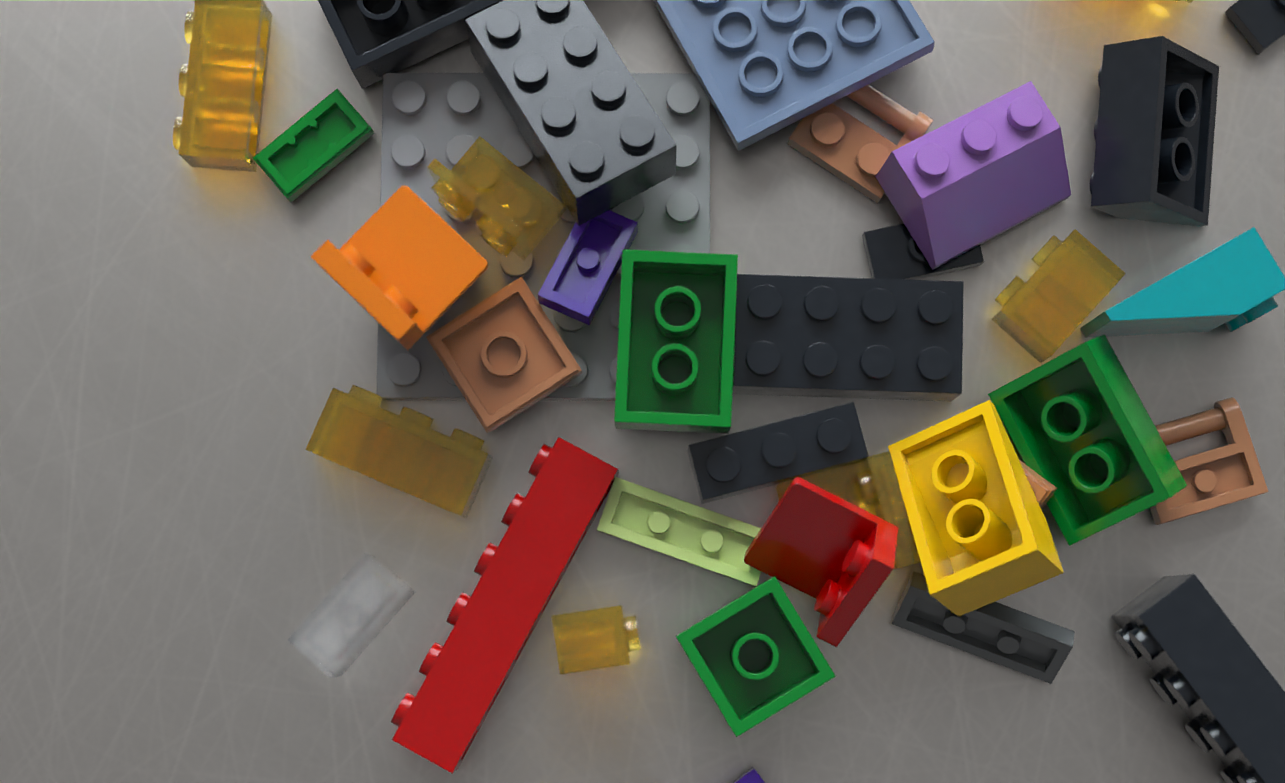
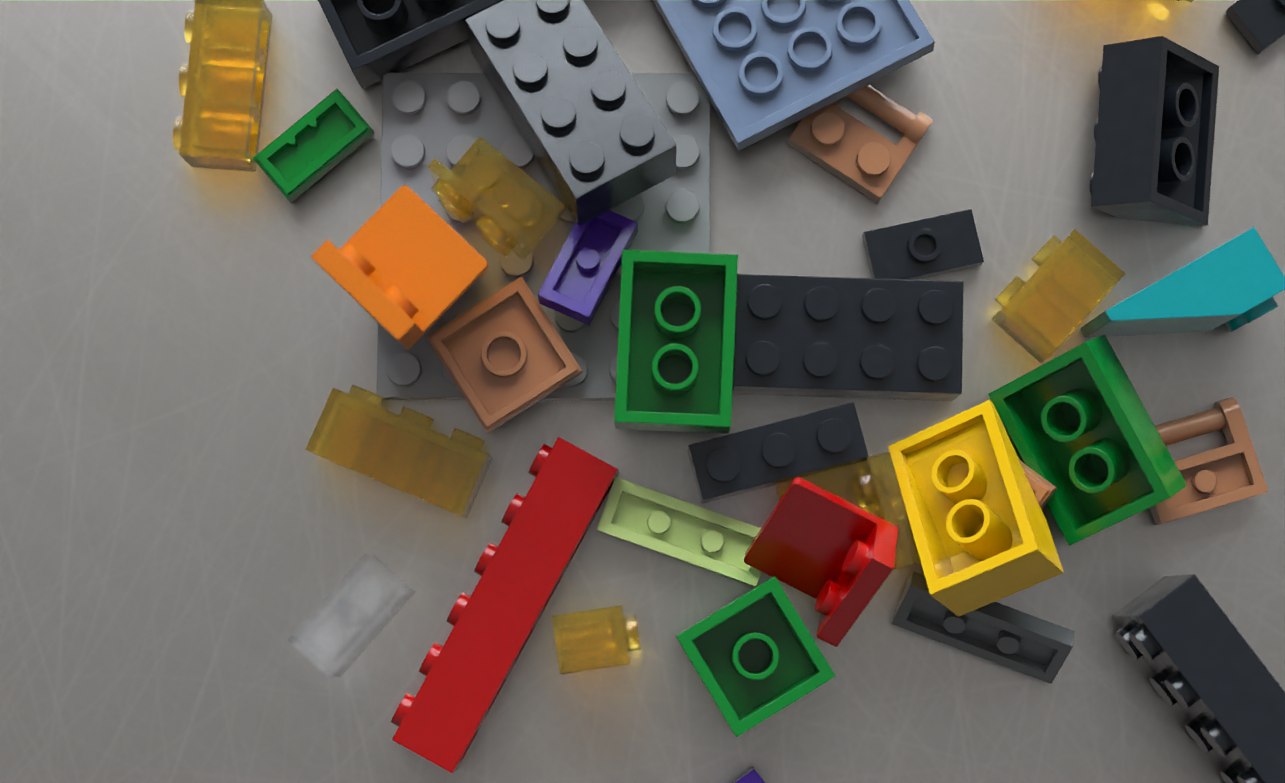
(978, 175): medium lavender slope -> none

